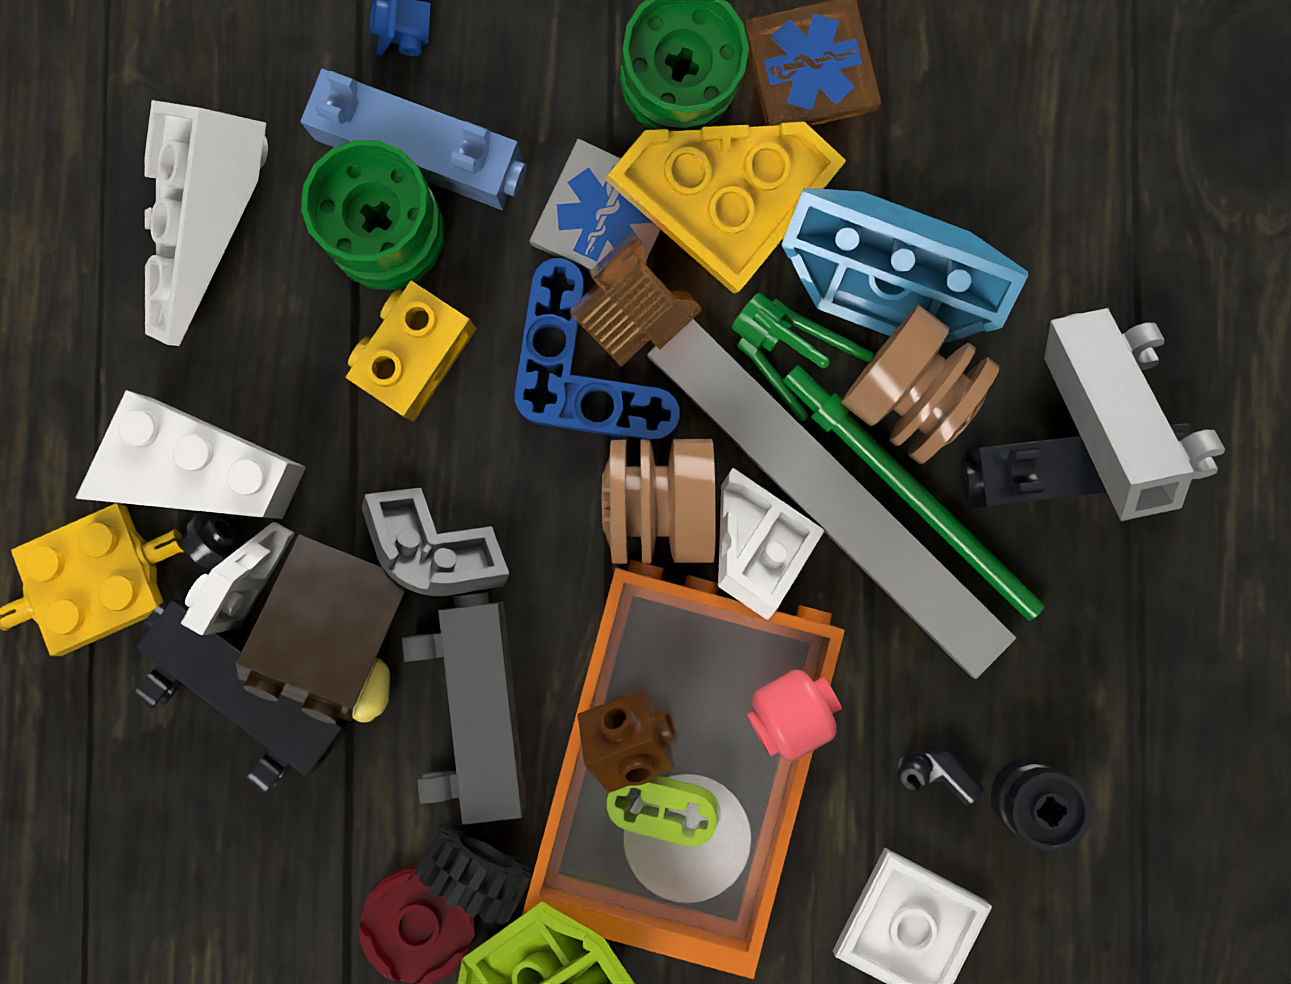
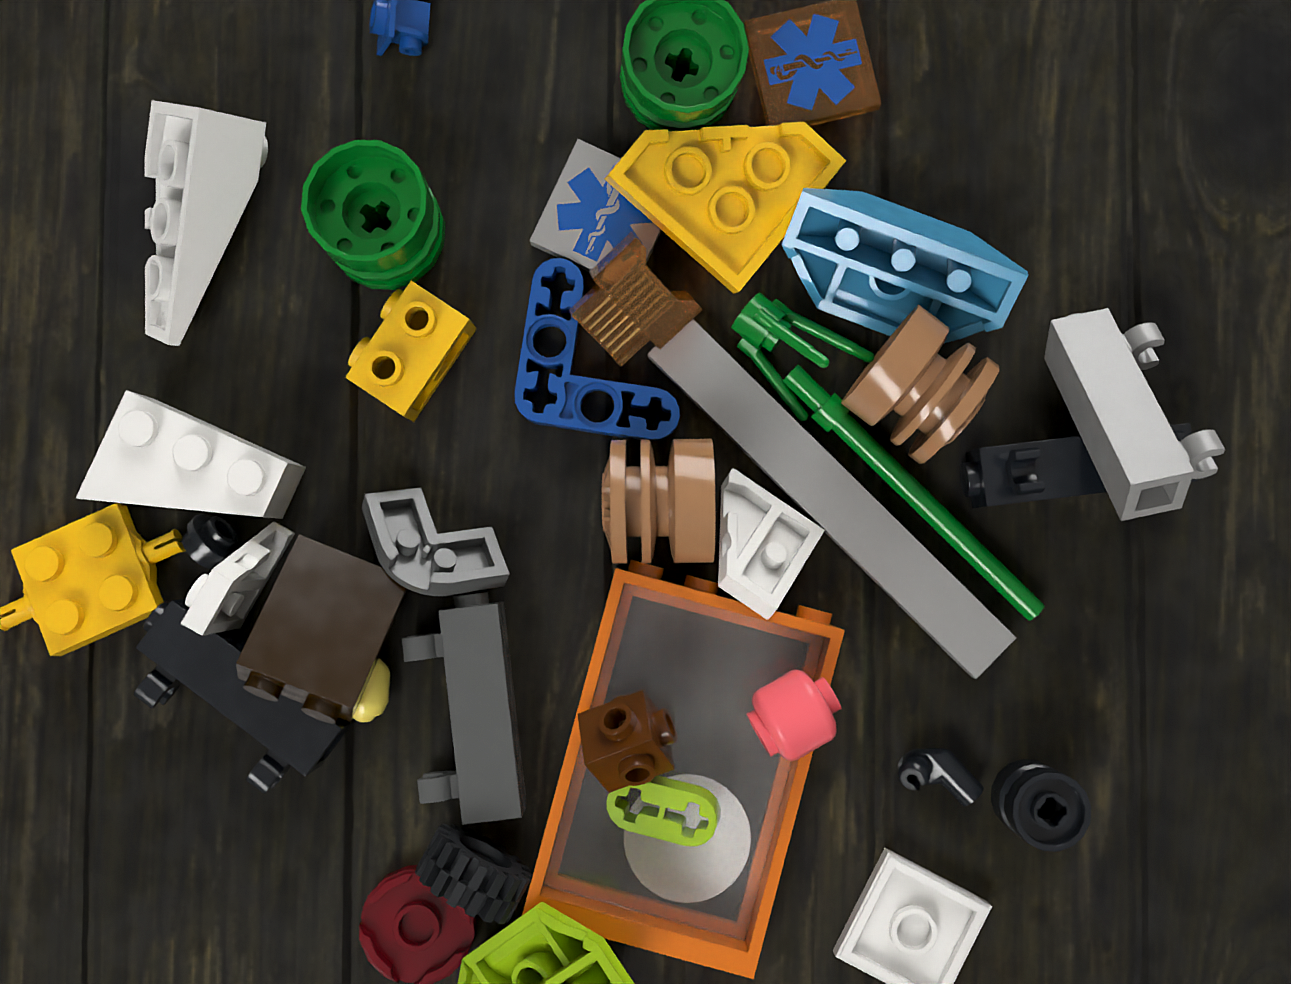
(444, 148): medium blue brick -> none

